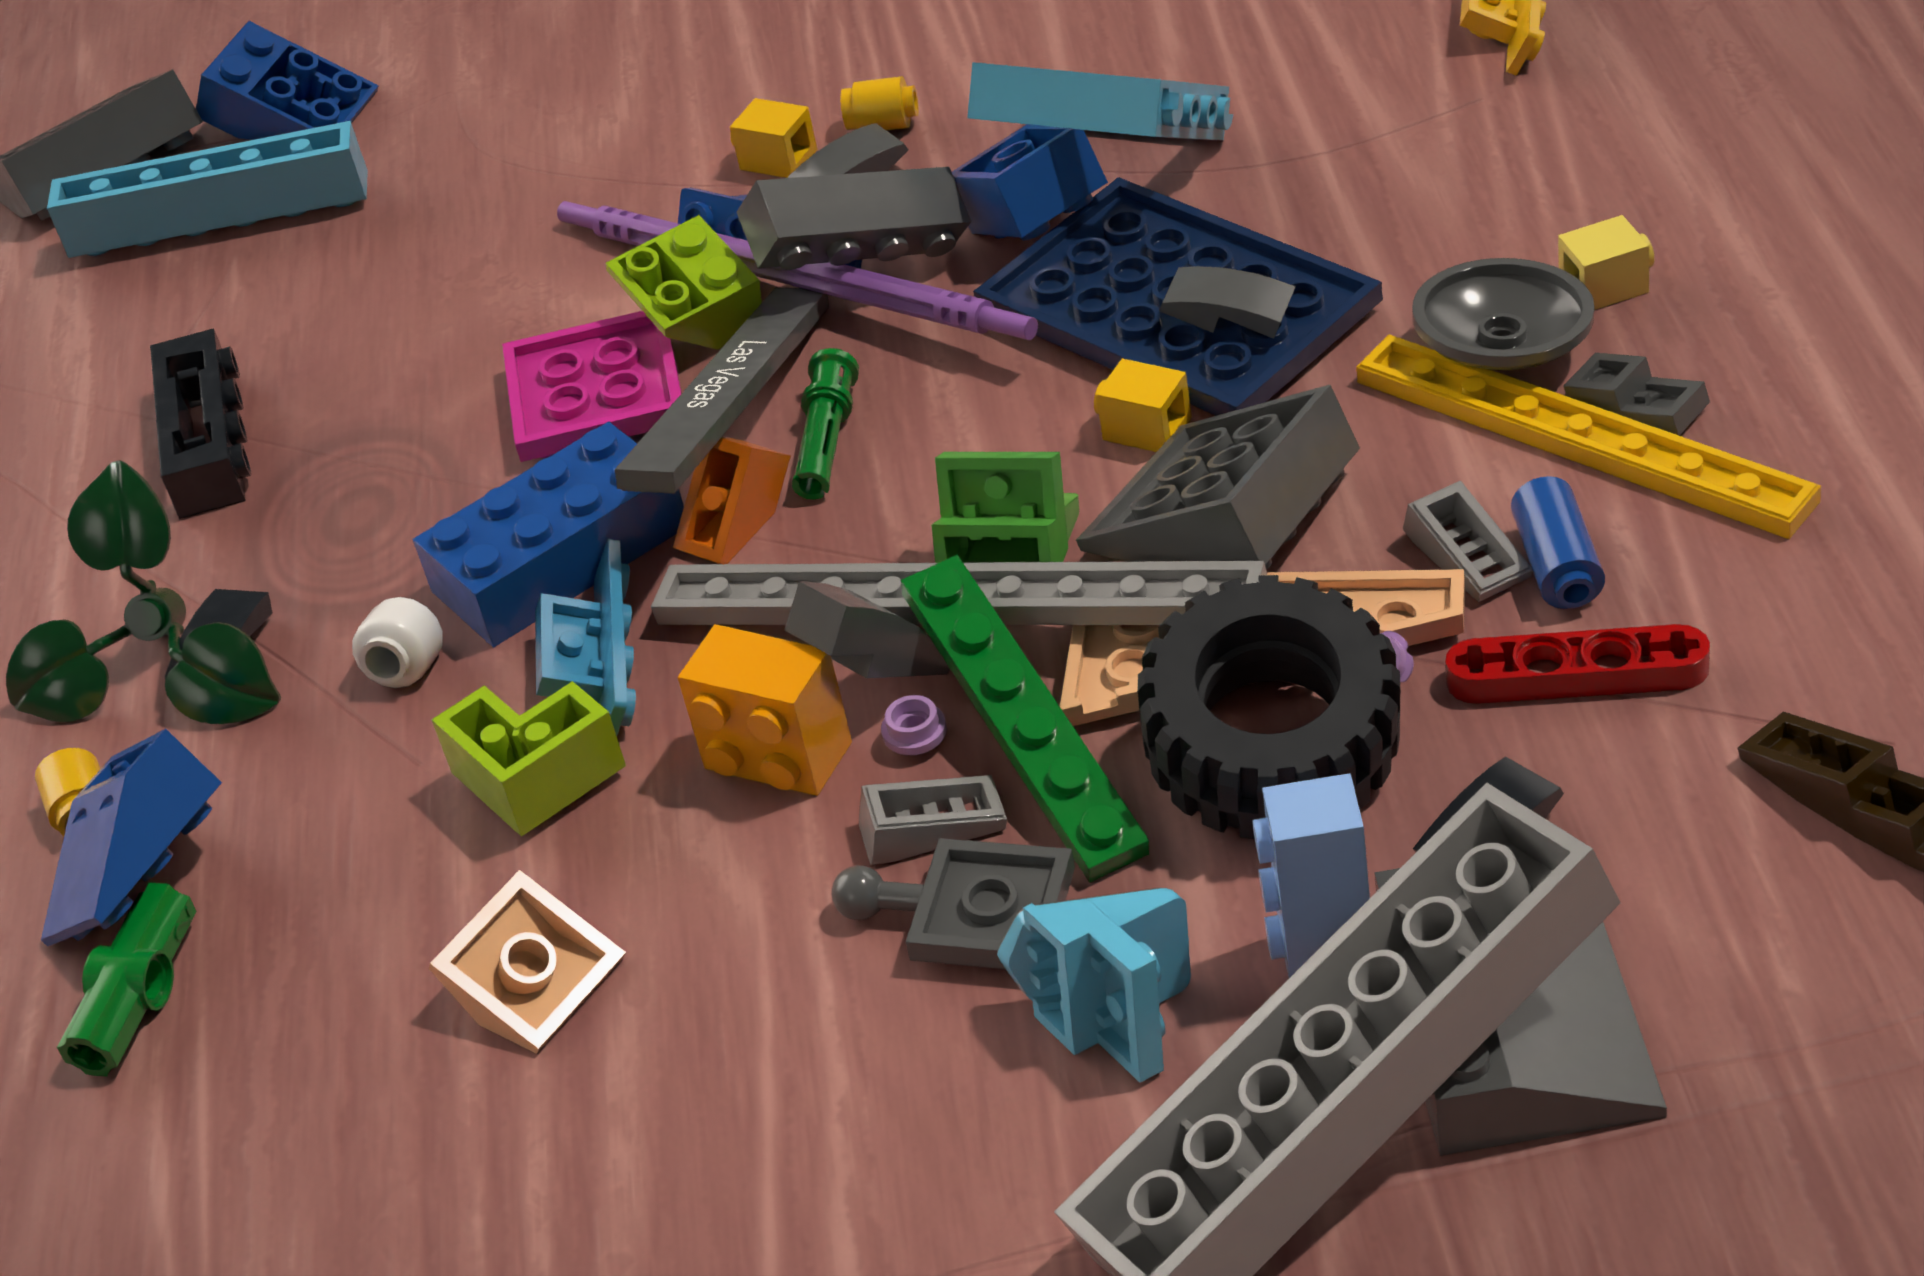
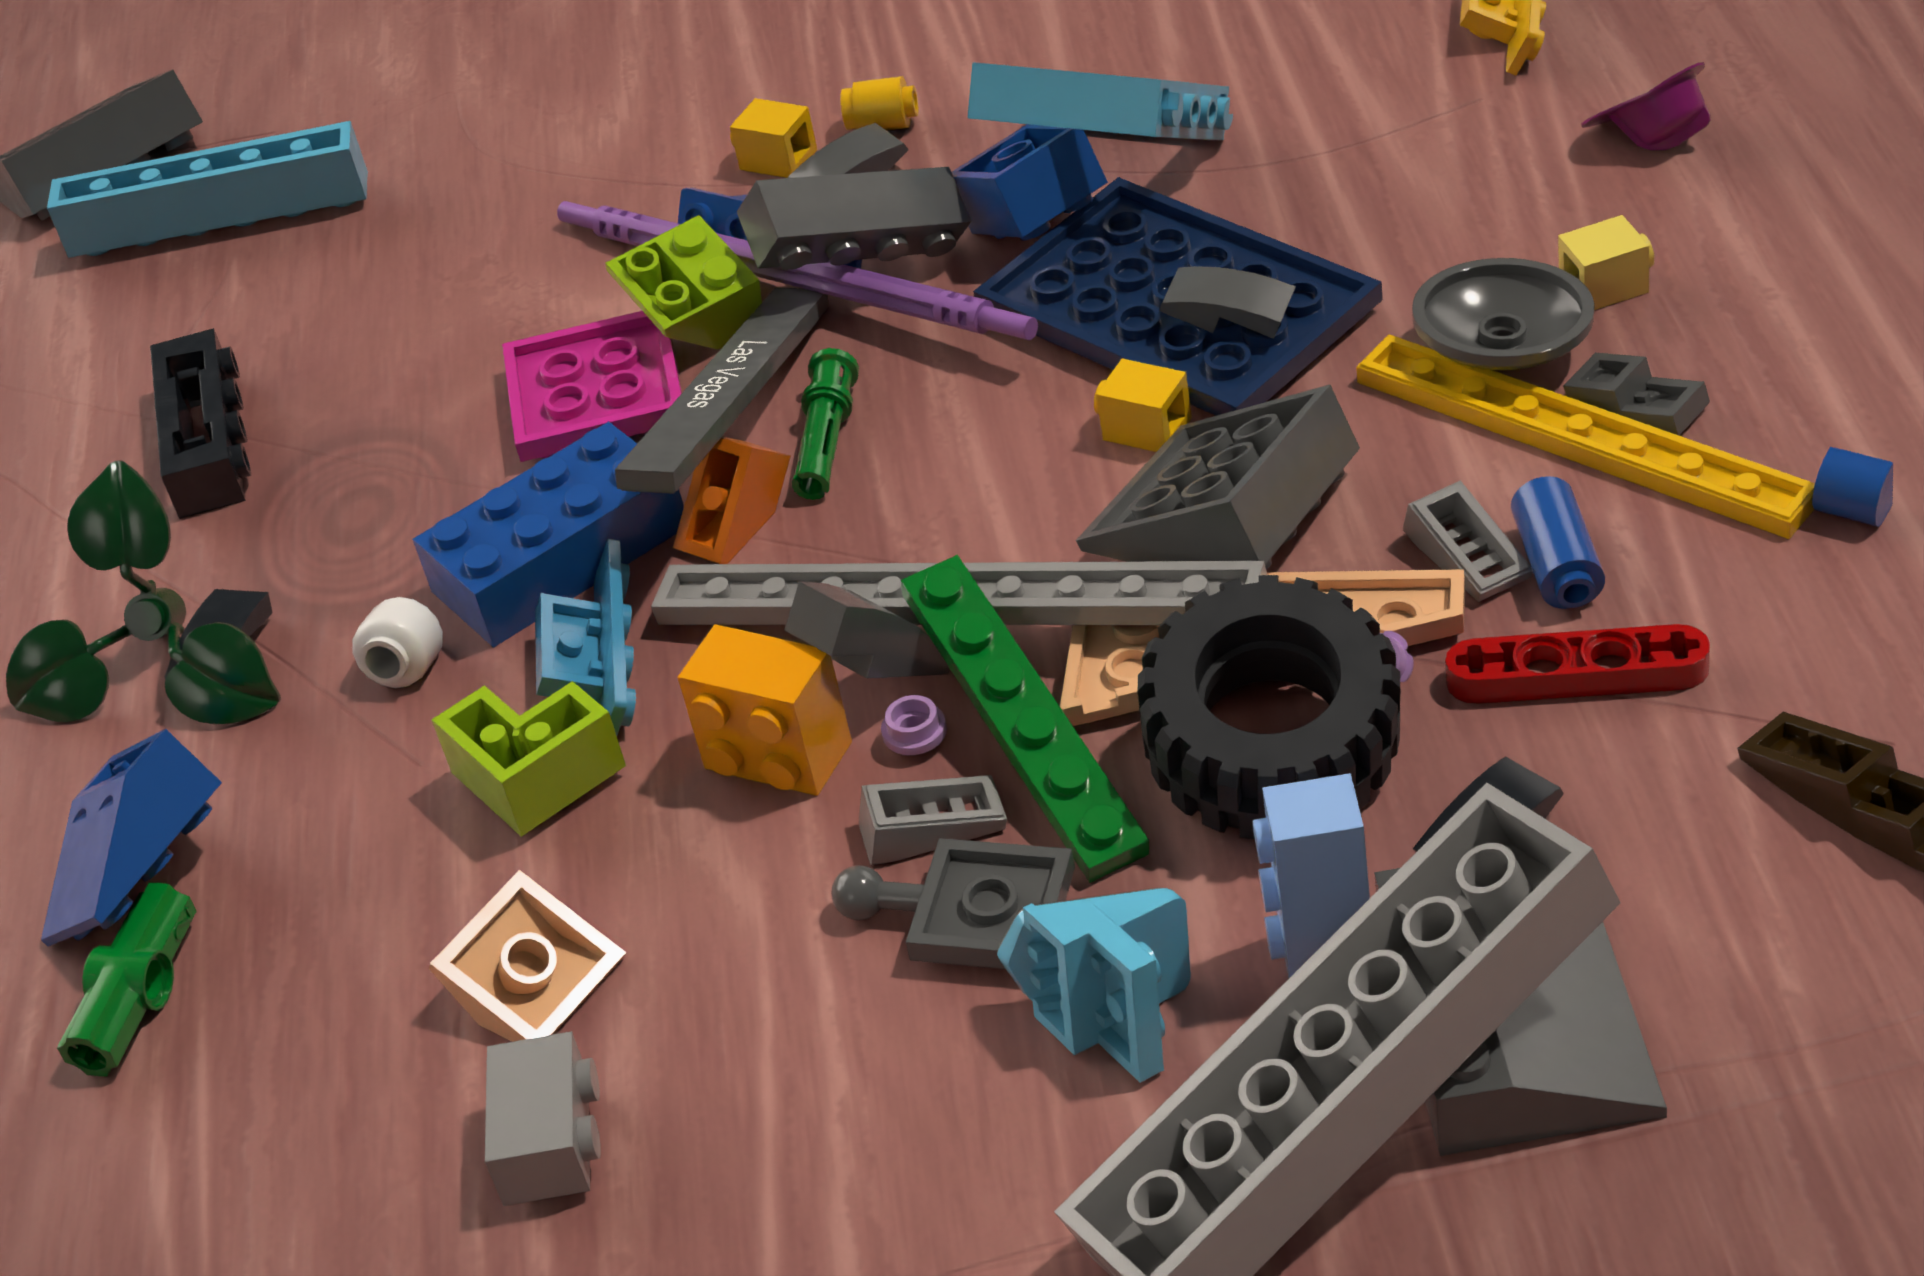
(61, 779): yellow brick -> none
(276, 88): blue slope -> none
(540, 1118): none -> light grey brick
(1002, 507): bright green piece -> none
(1662, 115): none -> magenta piece
(1854, 487): none -> blue brick

